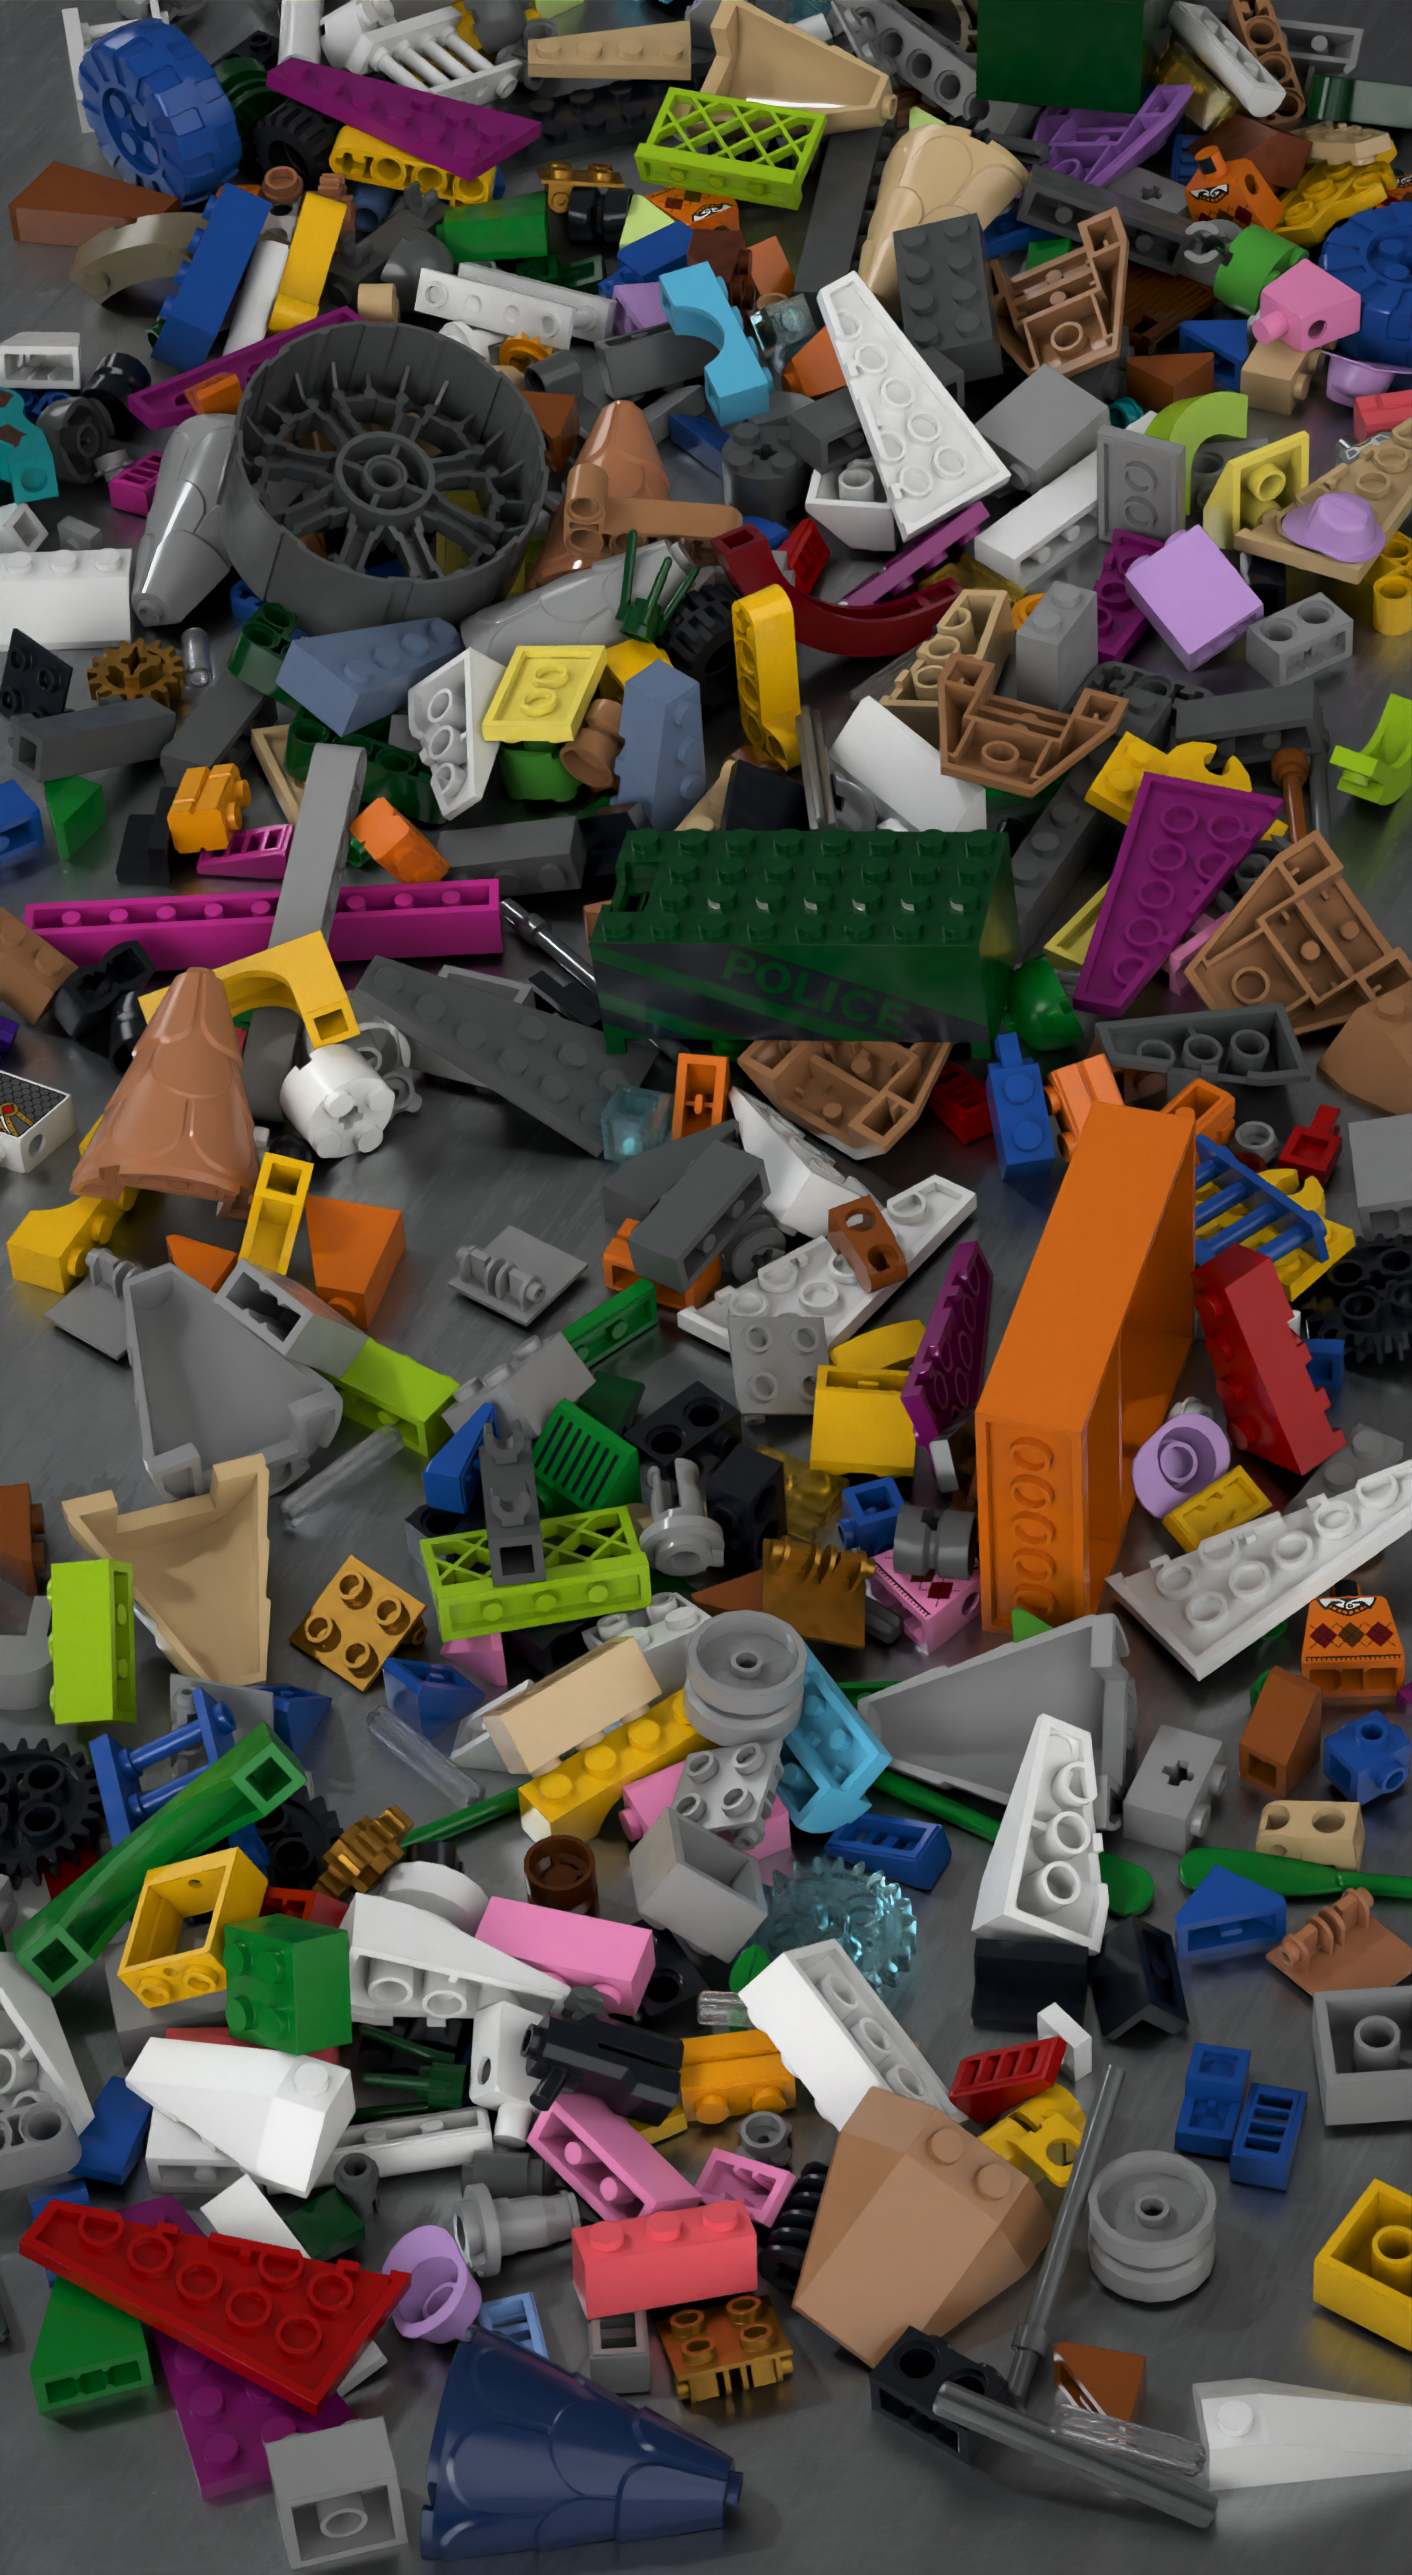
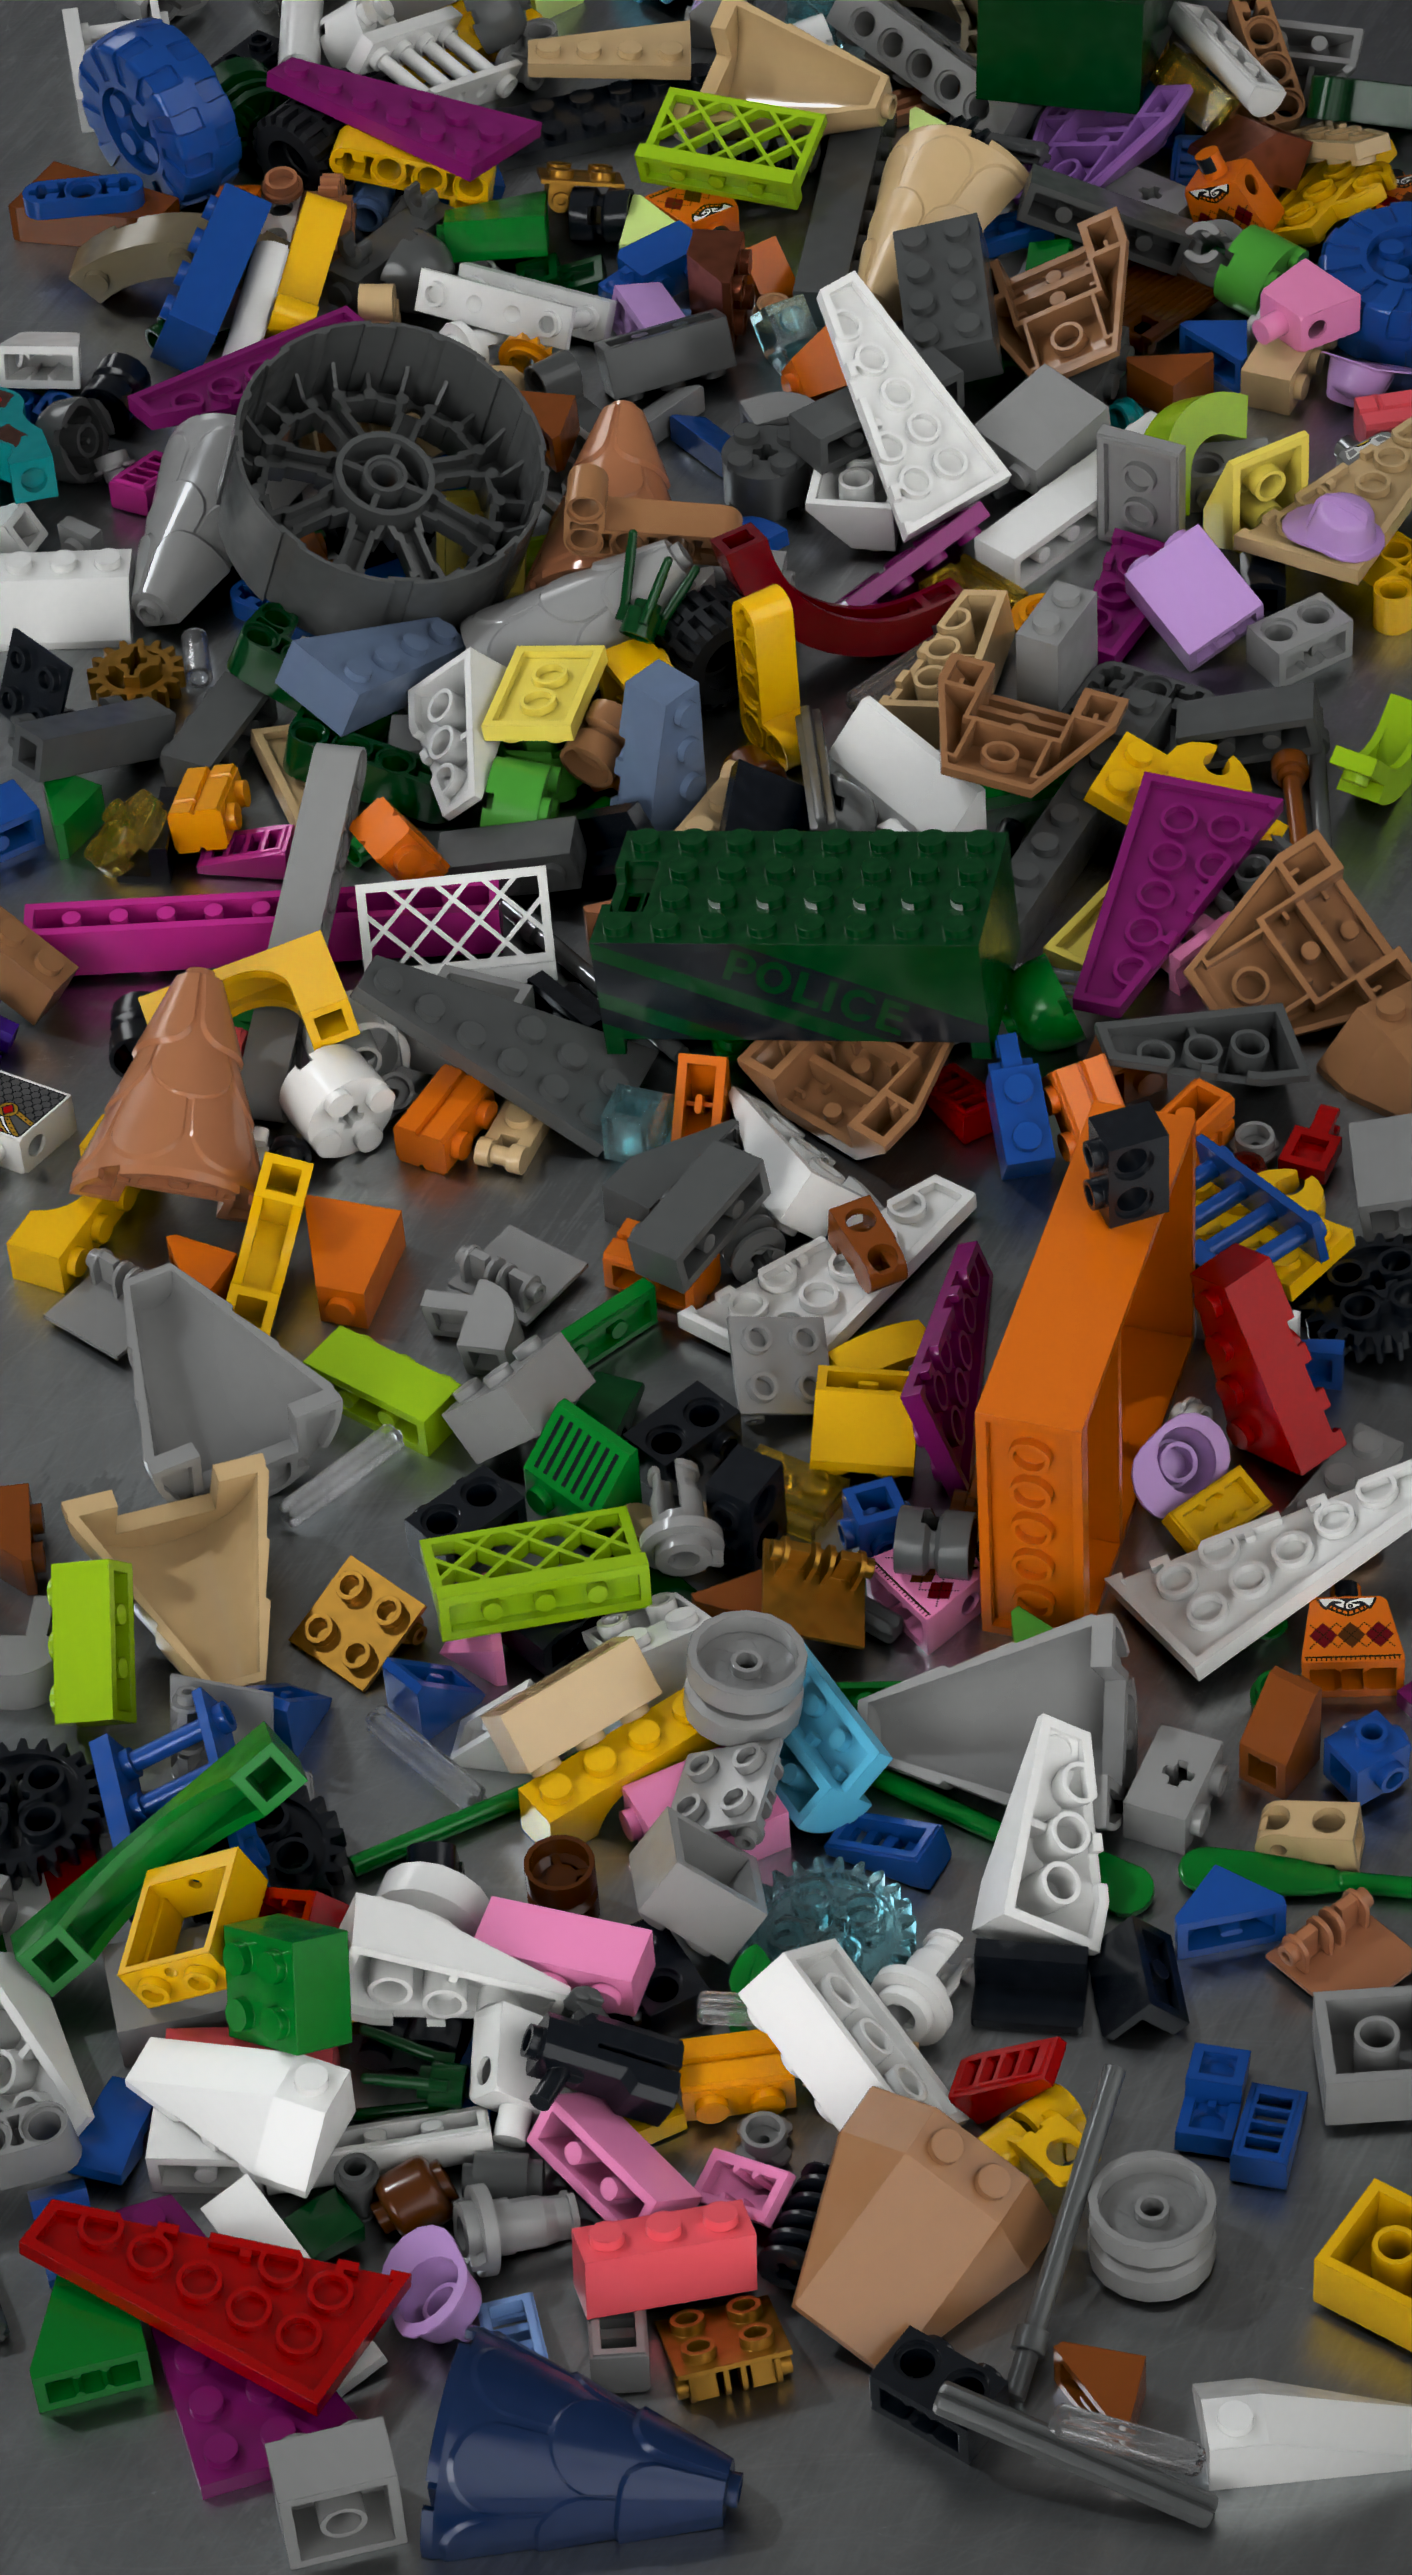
(95, 987): black brick -> none
(107, 196): none -> blue beam
(126, 829): none -> clear yellow plate
(215, 395): orange slope -> none
(291, 1318): light grey brick -> none
(364, 1854): pearl gold gear -> none
(414, 2196): none -> reddish brown head
(444, 1120): none -> orange brick
(455, 1470): blue slope -> none
(482, 1323): none -> light grey brick
(510, 1140): none -> tan plate
(511, 1508): dark grey brick -> none
(512, 967): none -> white fence
(521, 791): none -> bright green brick
(700, 308): medium azure arch -> none
(806, 565): red slope -> none
(859, 38): light grey hinge -> none
(922, 1988): none -> white piece
(955, 1451): dark grey tile -> none
(1078, 2055): white plate -> none
(1127, 1164): none -> black brick

